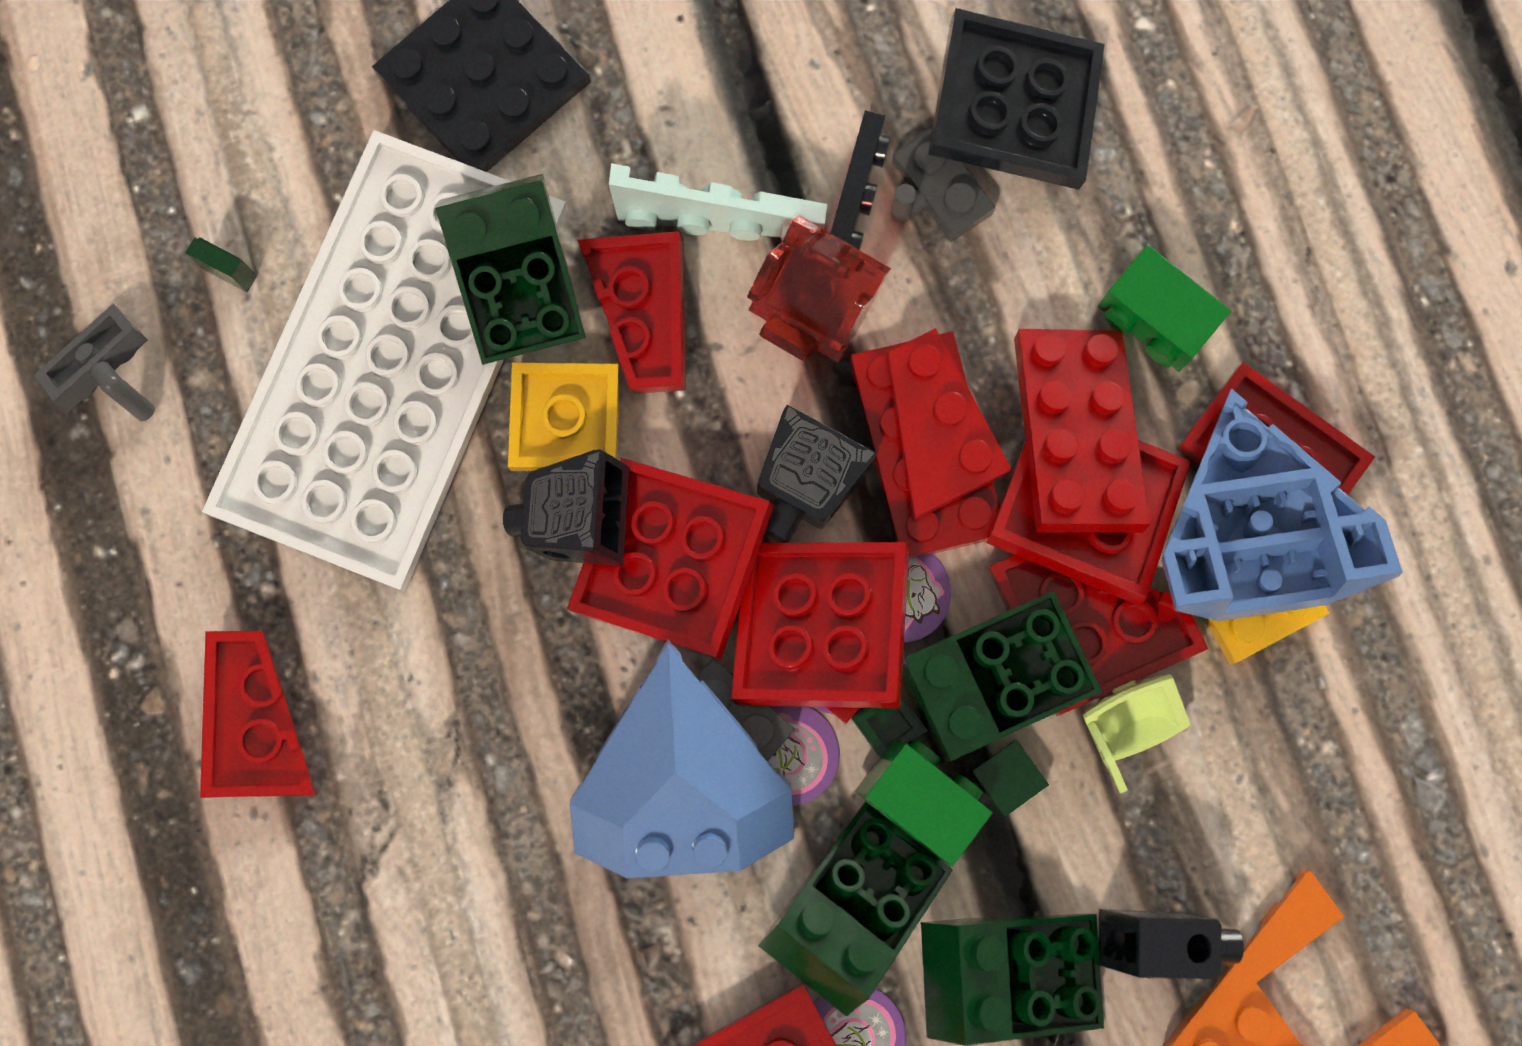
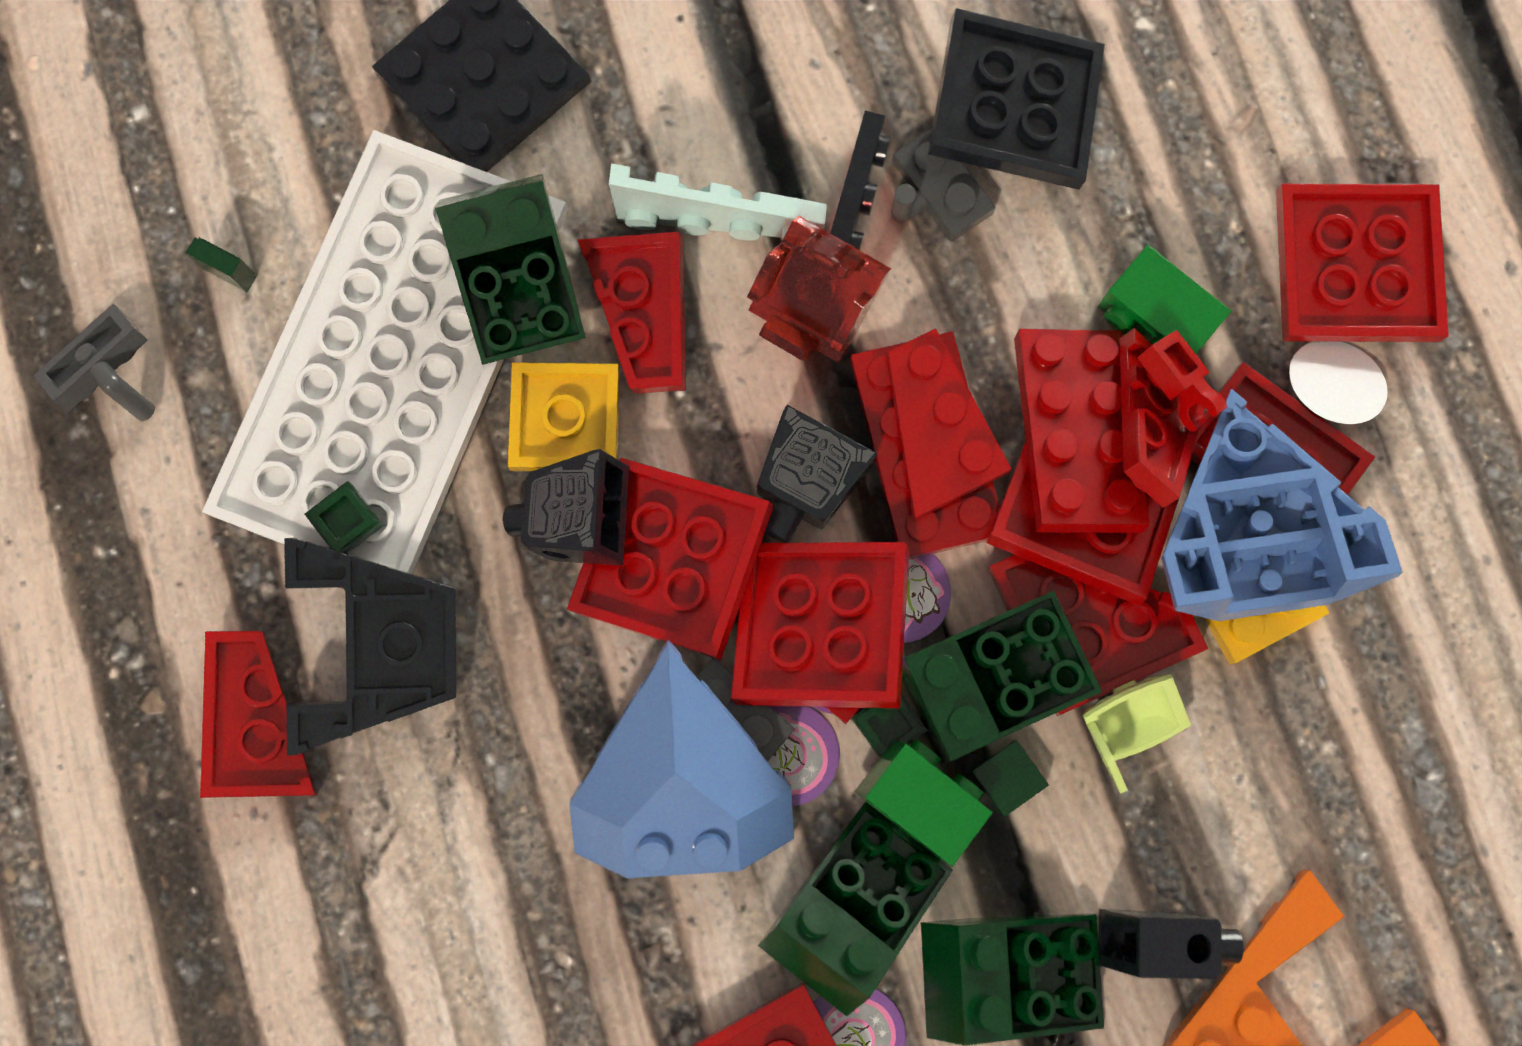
(344, 519): none -> dark green tile
(395, 643): none -> black wing
(1153, 437): none -> red wing
(1180, 373): none -> red plate
(1338, 382): none -> white sticker
(1361, 263): none -> red plate

